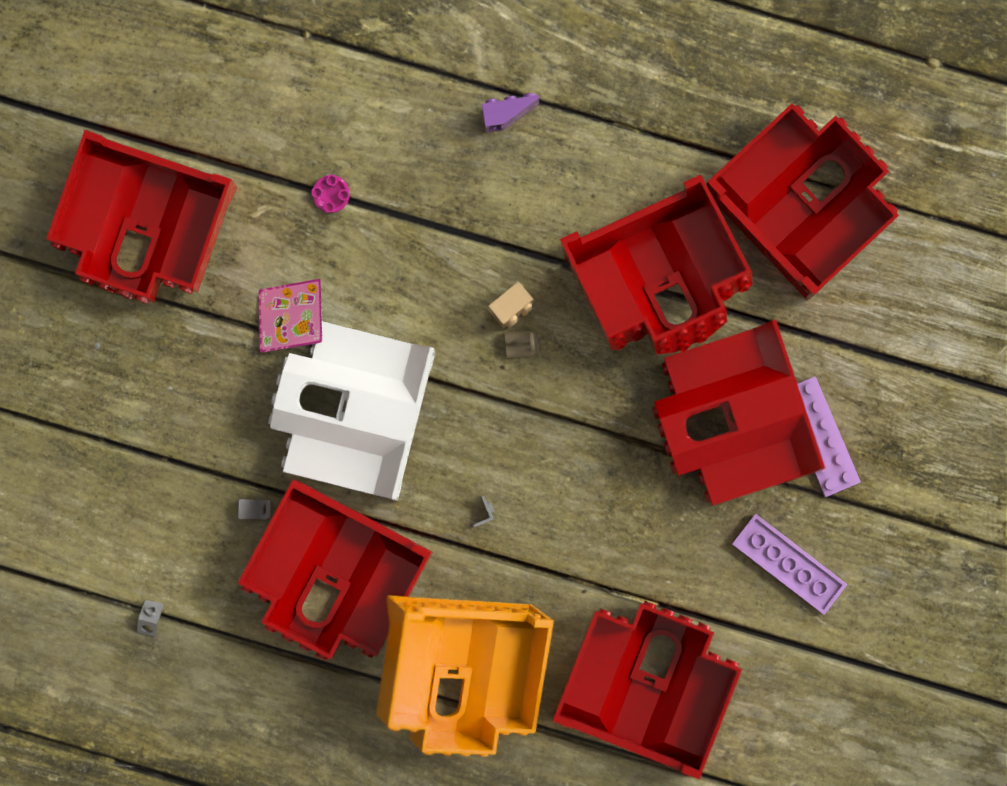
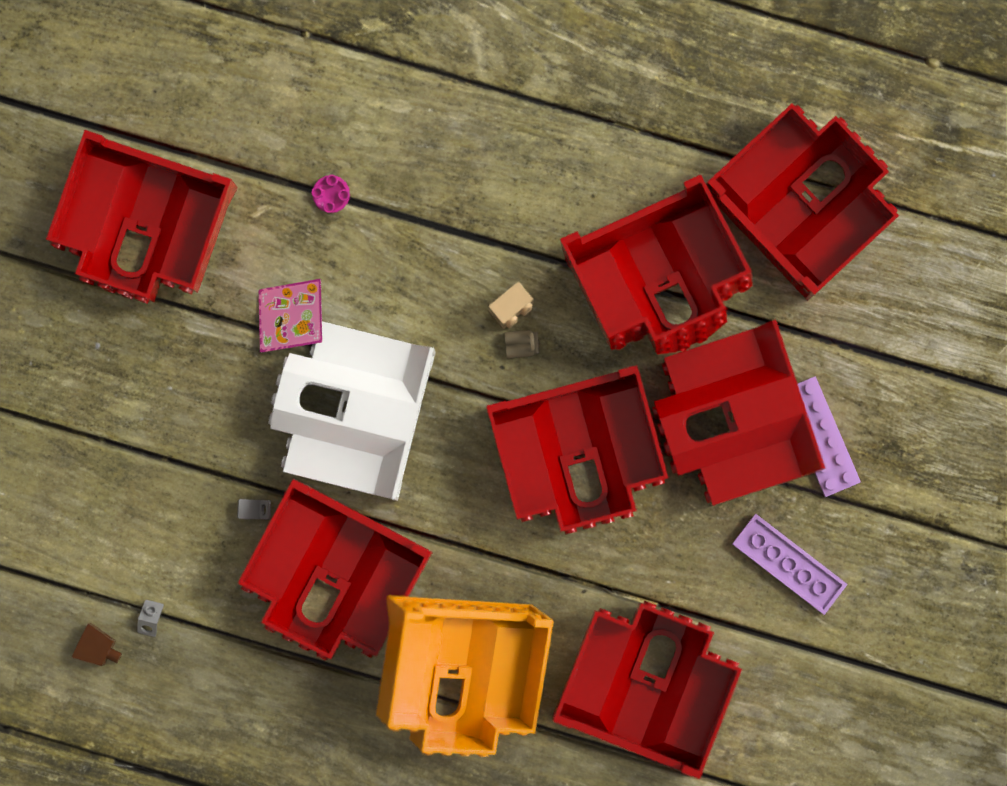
(96, 647): none -> reddish brown torso
(490, 509): light grey bracket -> none
(502, 114): medium lavender slope -> none
(593, 417): none -> red panel

